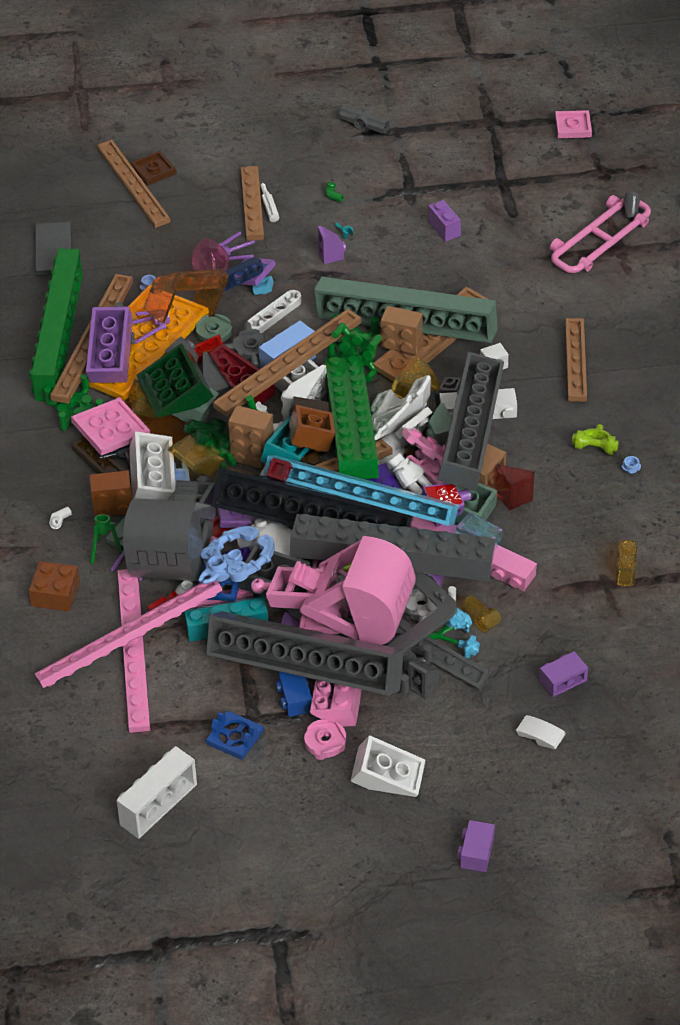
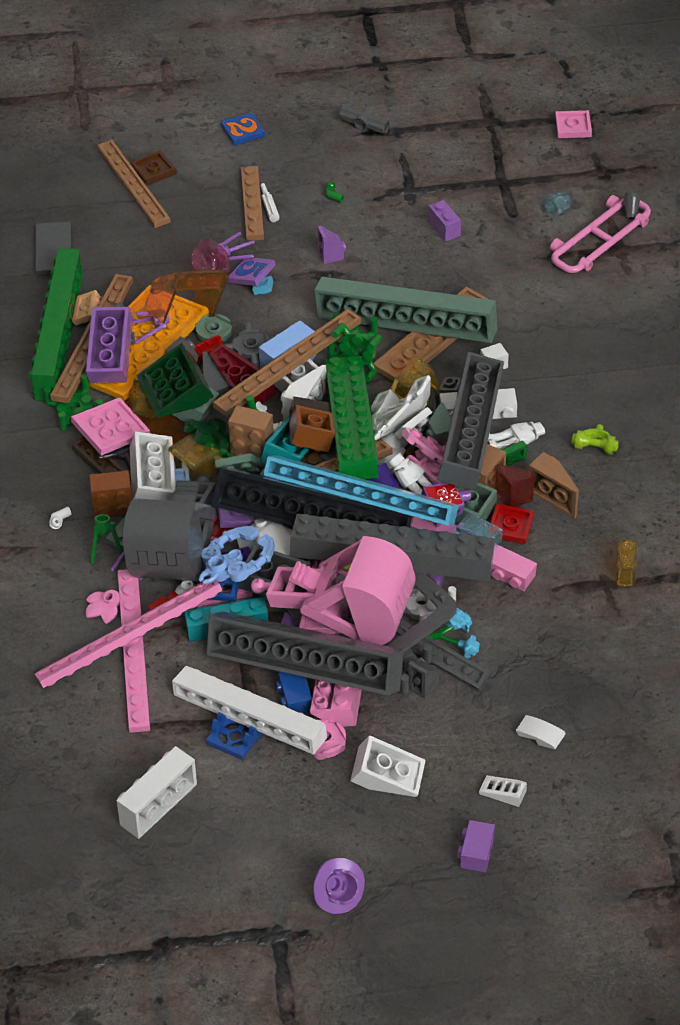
(54, 586): dark orange brick -> none
(84, 307): none -> light nougat bracket
(102, 606): none -> bright pink plate
(146, 281): light blue plate -> none
(242, 128): none -> blue tile
(245, 462): none -> sand green plate
(250, 709): none -> white brick
(253, 272): dark blue beam -> none
(279, 470): dark red plate -> none
(289, 300): white beam -> none
(338, 885): none -> medium lavender hat
(345, 230): teal hand -> none
(401, 330): medium nougat brick -> none
(484, 617): clear yellow piece -> none
(508, 797): none -> white slope
(514, 522): none -> red plate
(515, 453): none -> green plate
(517, 432): none -> white piece
(554, 484): none -> medium nougat slope
(558, 202): none -> clear light blue piece
(563, 674): medium lavender brick -> none
(576, 360): medium nougat plate -> none
(631, 464): light blue plate -> none

